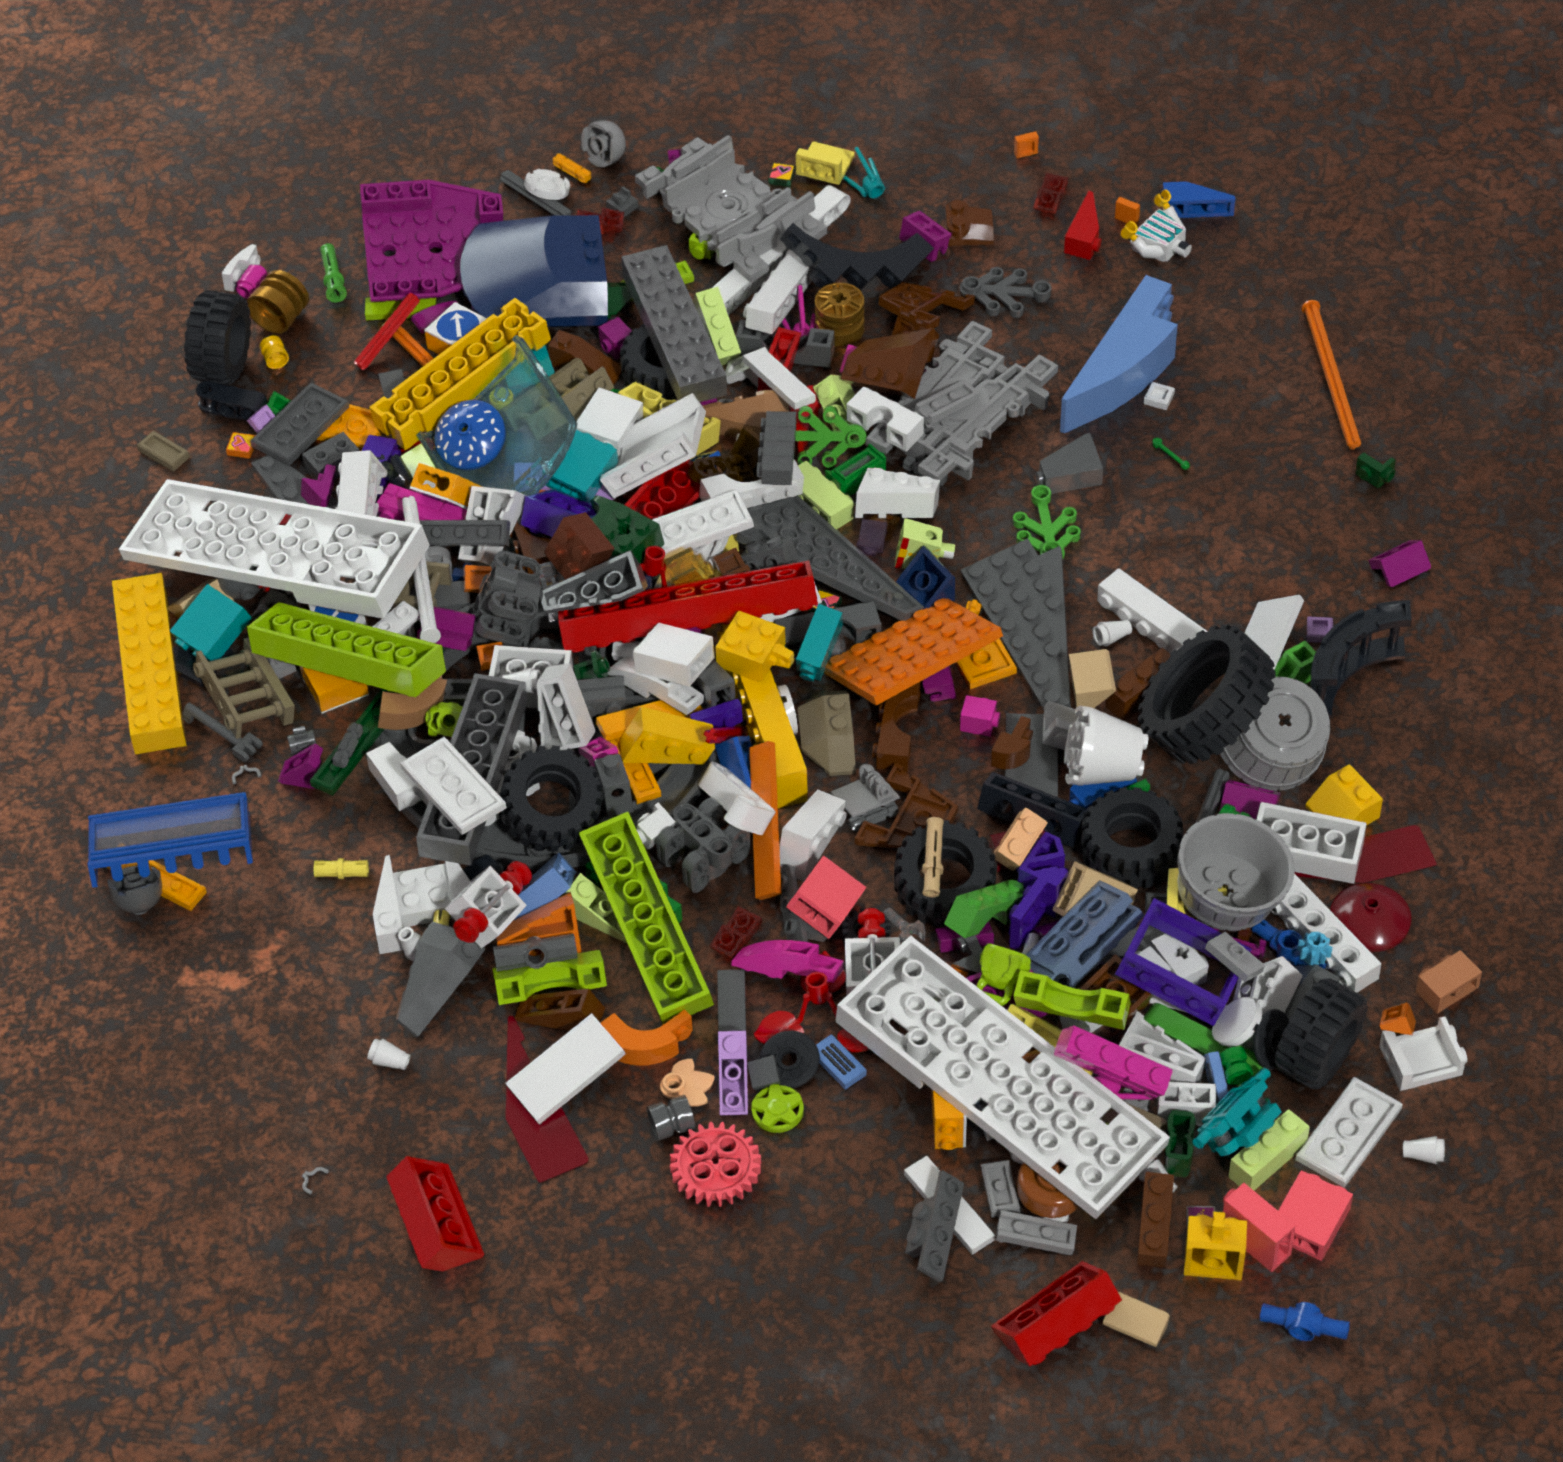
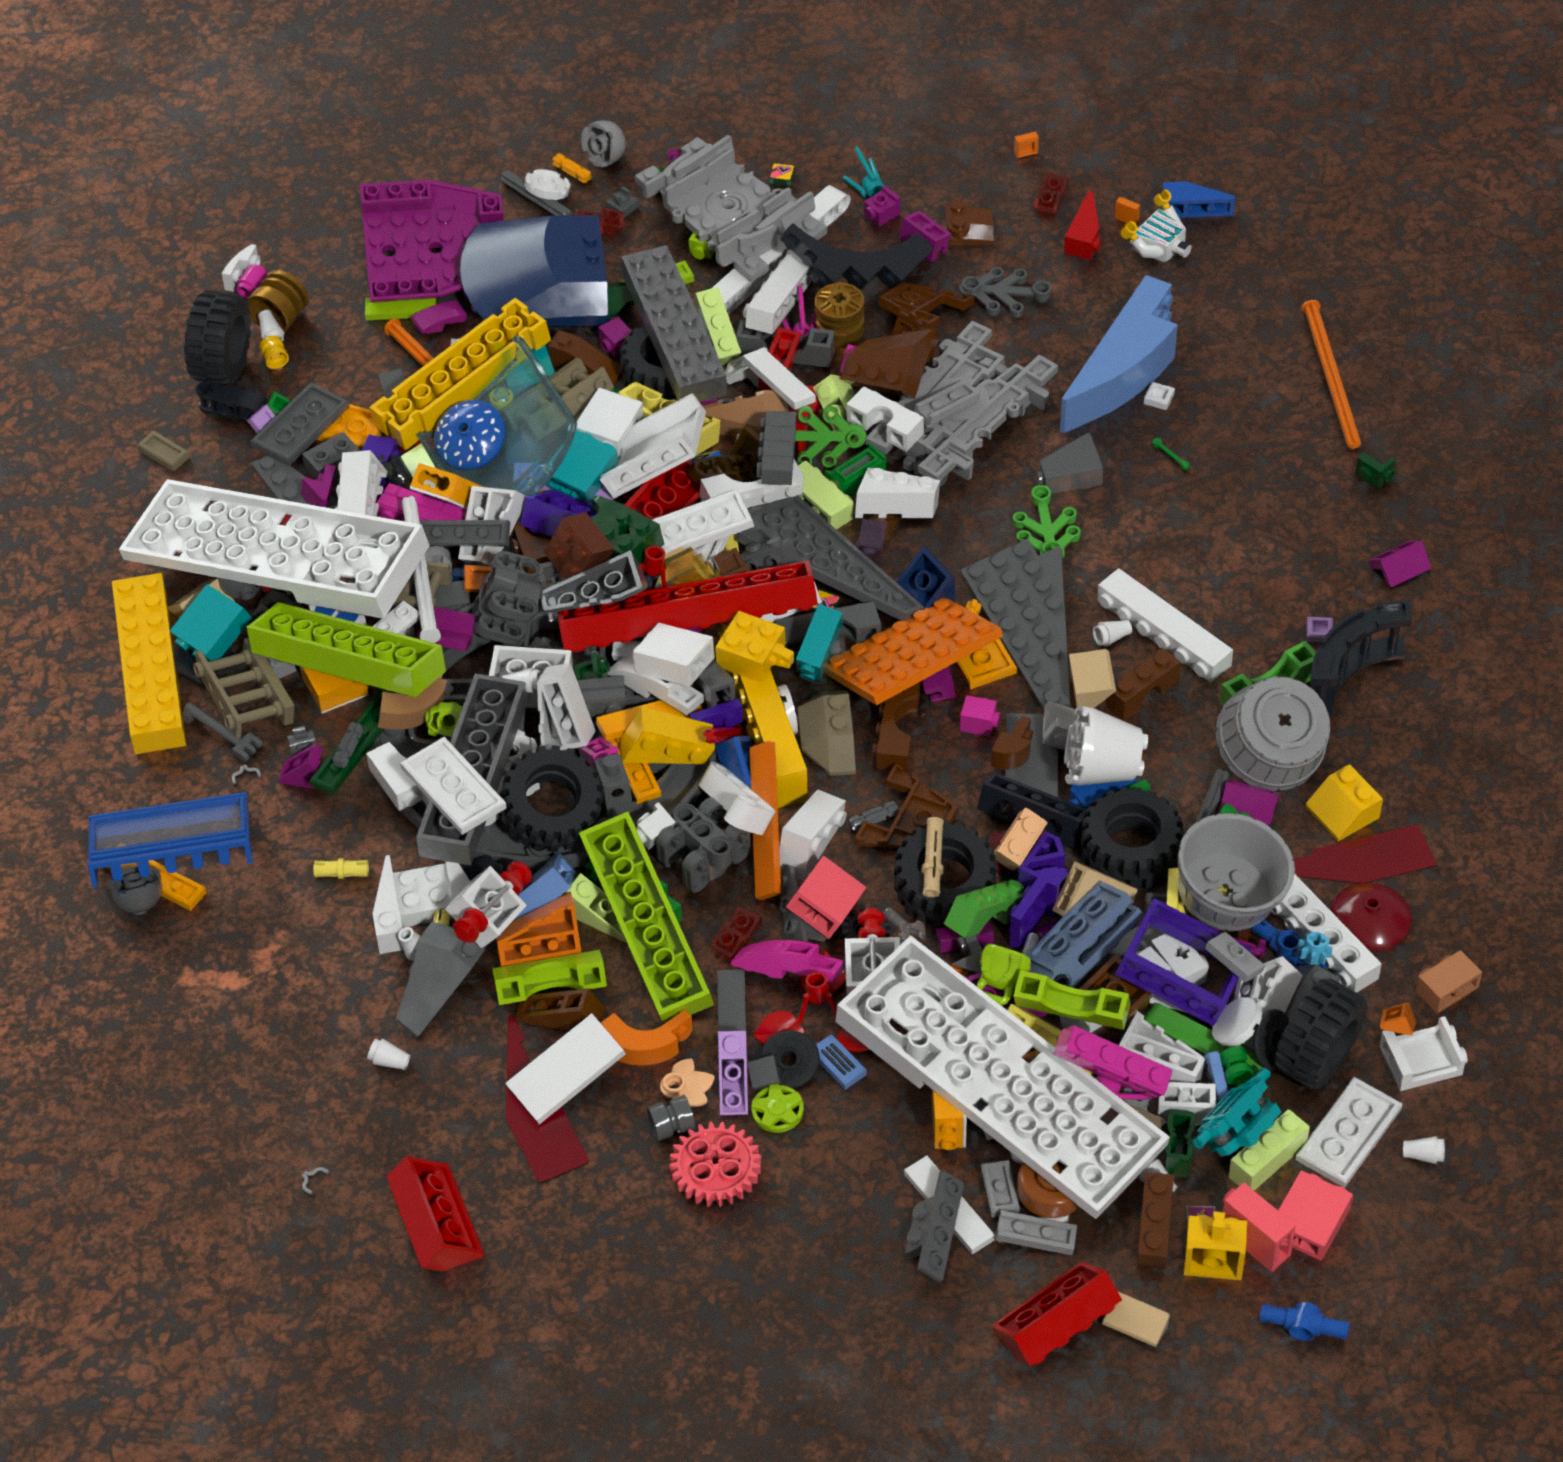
(240, 445): tile -> none
(269, 325): none -> white cone
(333, 278): bright green pin -> none
(386, 331): red axle -> none
(451, 327): piece -> none
(485, 654): orange tile -> none
(517, 954): dark grey piece -> none
(823, 162): light yellow bracket -> none
(866, 793): light grey hinge -> none
(882, 206): none -> magenta brick
(916, 535): yellowish green torso -> none
(1225, 712): black tyre -> none
(1273, 623): white tile -> none
(1318, 842): white brick -> none

